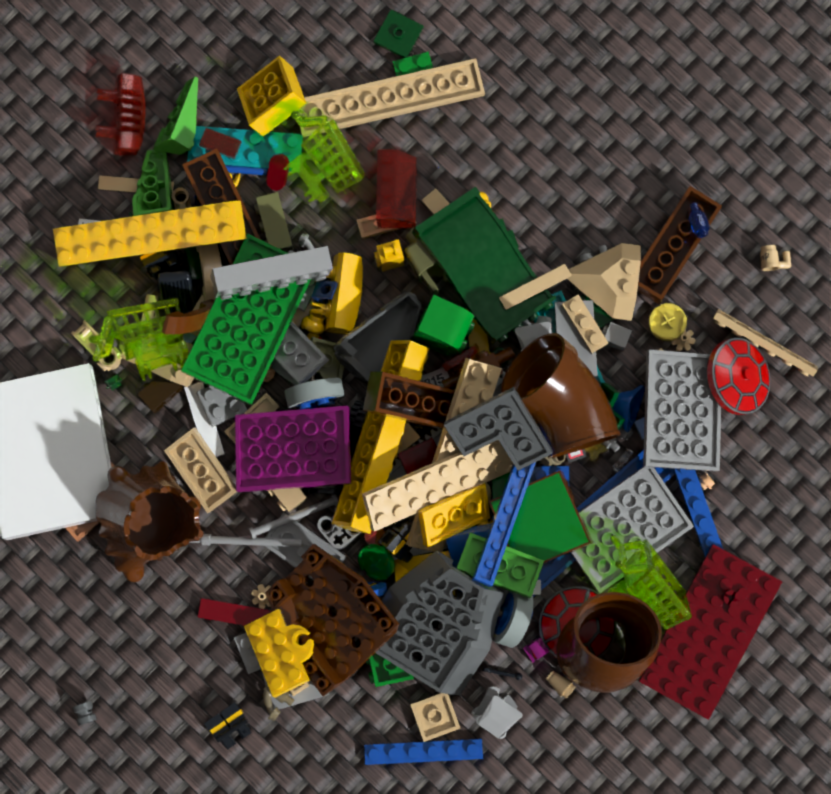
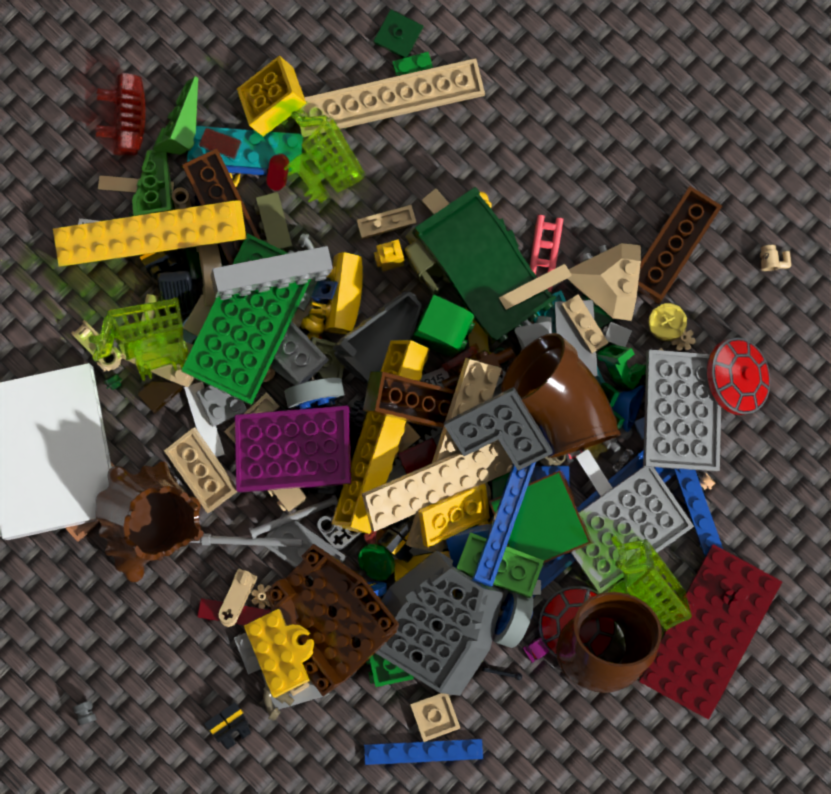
(185, 323): reddish brown slope -> none
(237, 596): none -> tan piece
(396, 189): clear red slope -> none
(496, 713): light grey piece -> none
(554, 245): none -> coral bar
(562, 685): tan cone -> none
(594, 472): none -> white sticker
(616, 362): none -> green tile
(698, 221): clear blue plant -> none
(772, 347): tan plate -> none

